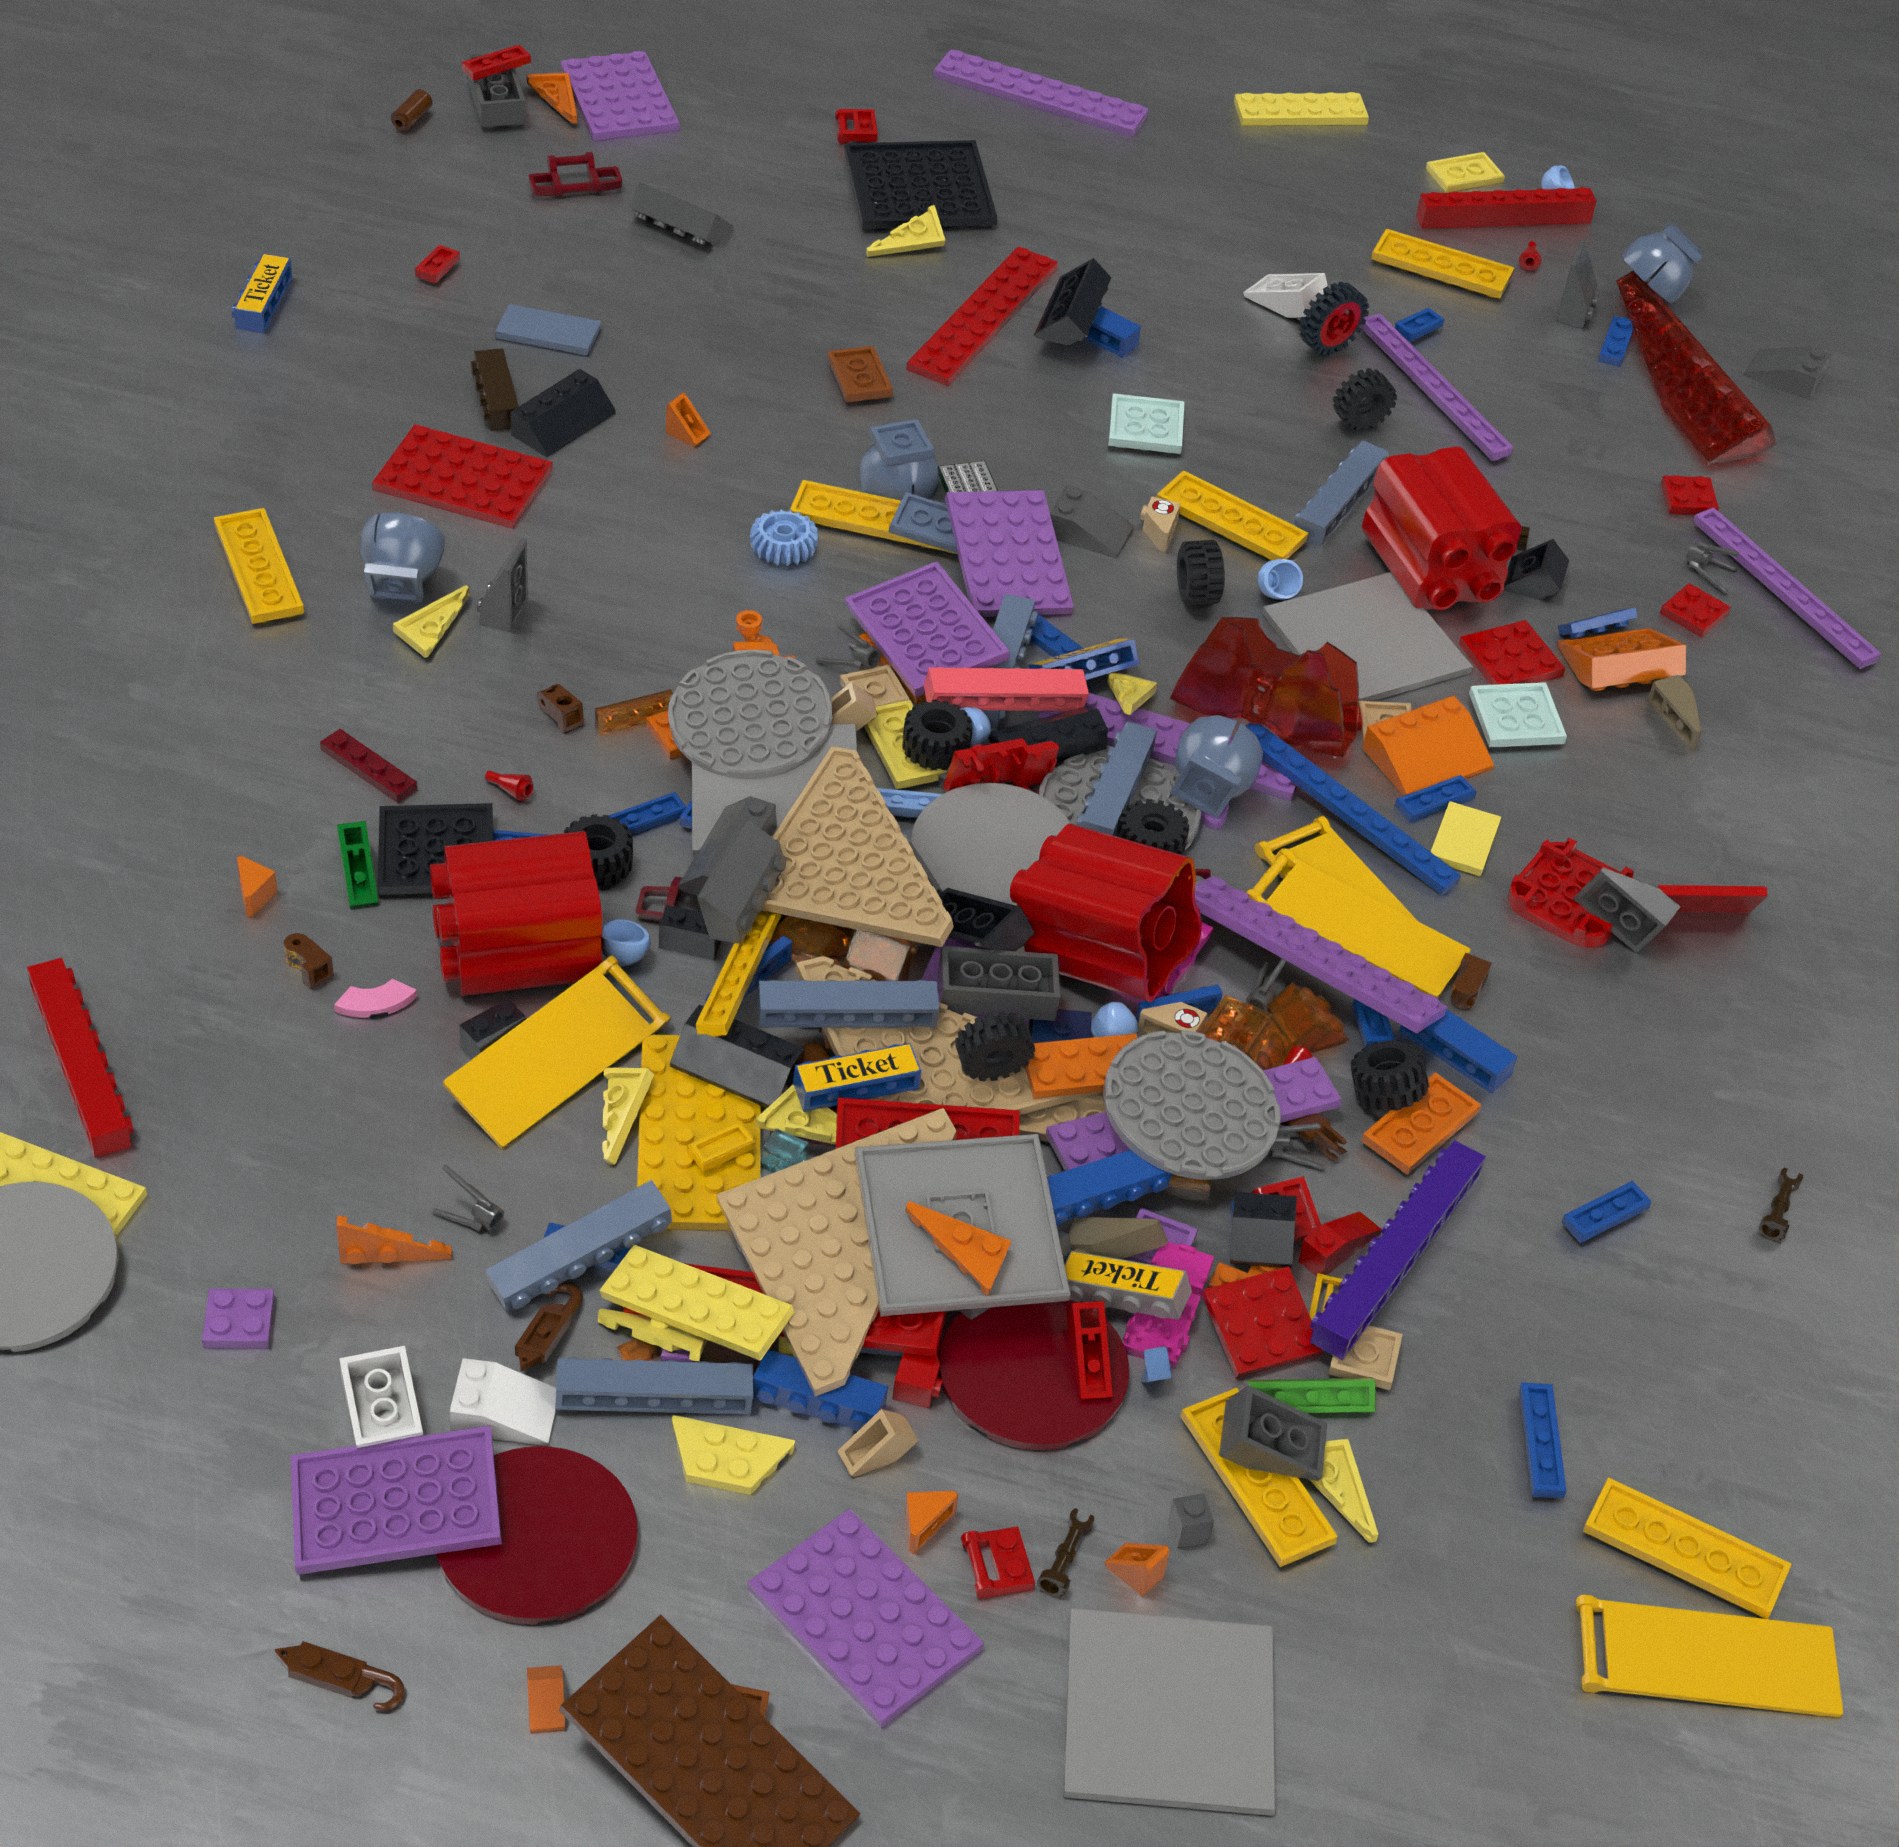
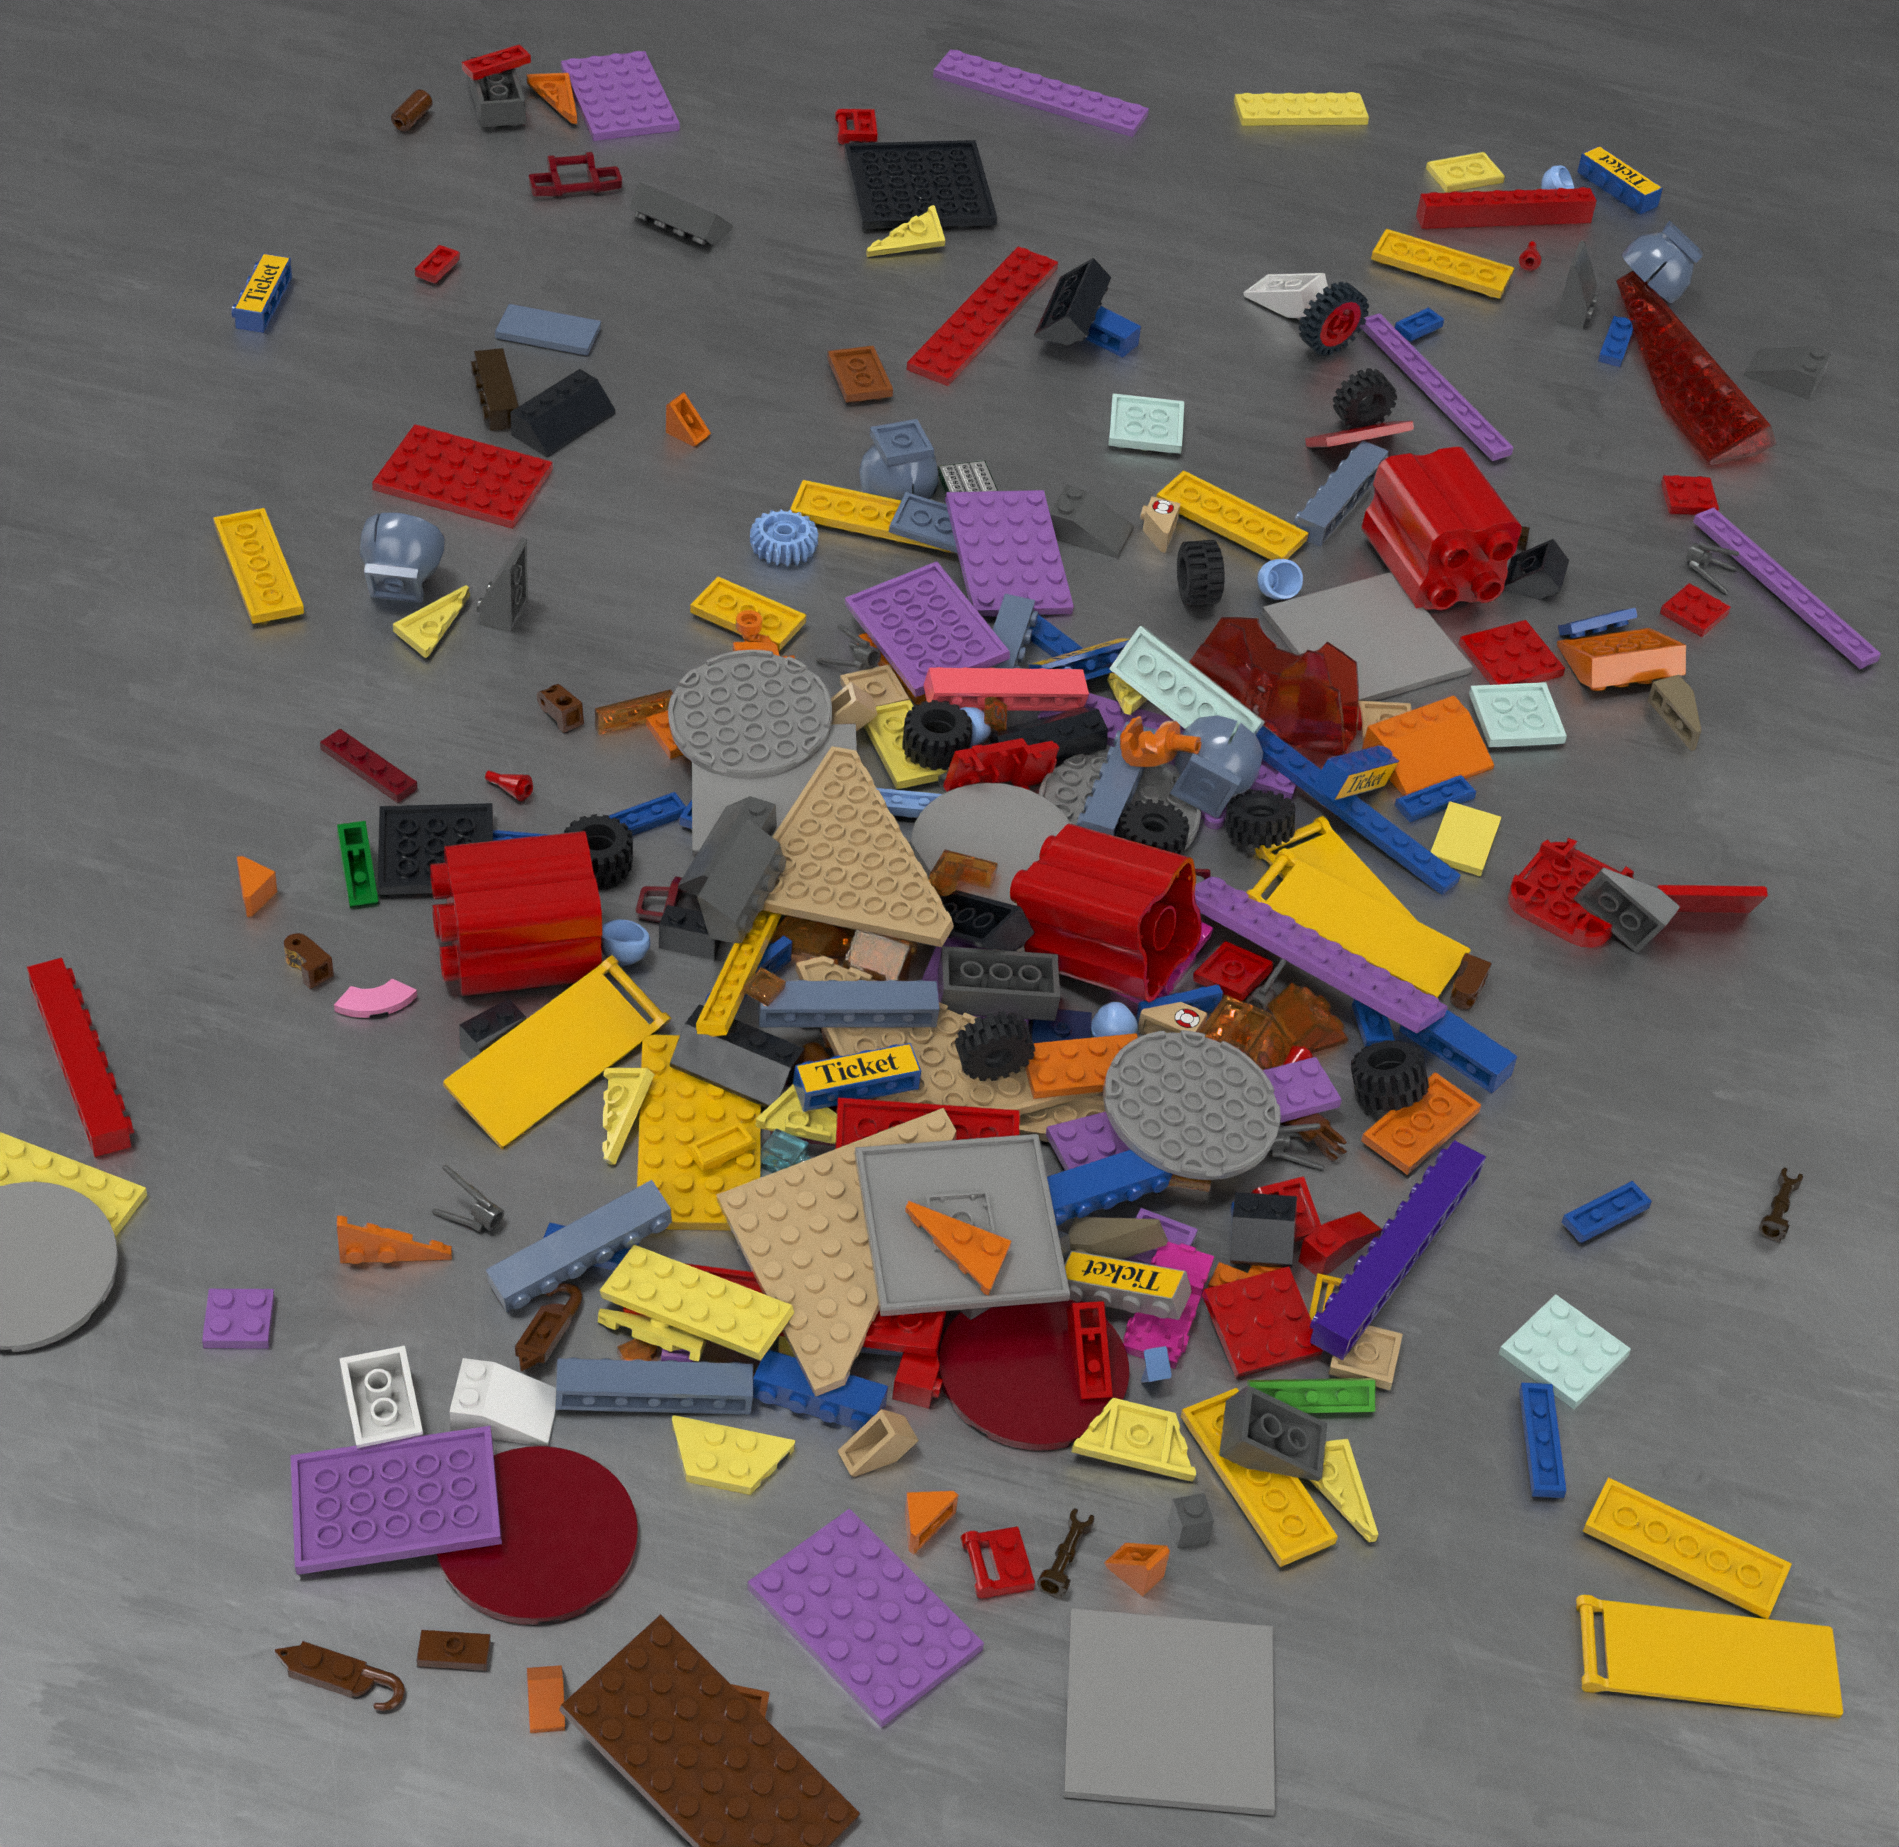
(453, 1650): none -> reddish brown plate
(725, 600): none -> yellow plate
(764, 986): none -> clear orange tile
(957, 868): none -> clear orange brick
(995, 714): none -> clear orange tile
(1138, 1439): none -> light yellow wing
(1148, 749): none -> orange piece
(1177, 684): none -> light aqua plate
(1234, 970): none -> red plate
(1260, 819): none -> black tyre
(1356, 772): none -> blue brick
(1359, 434): none -> tile
(1565, 1350): none -> light aqua plate
(1619, 180): none -> blue brick

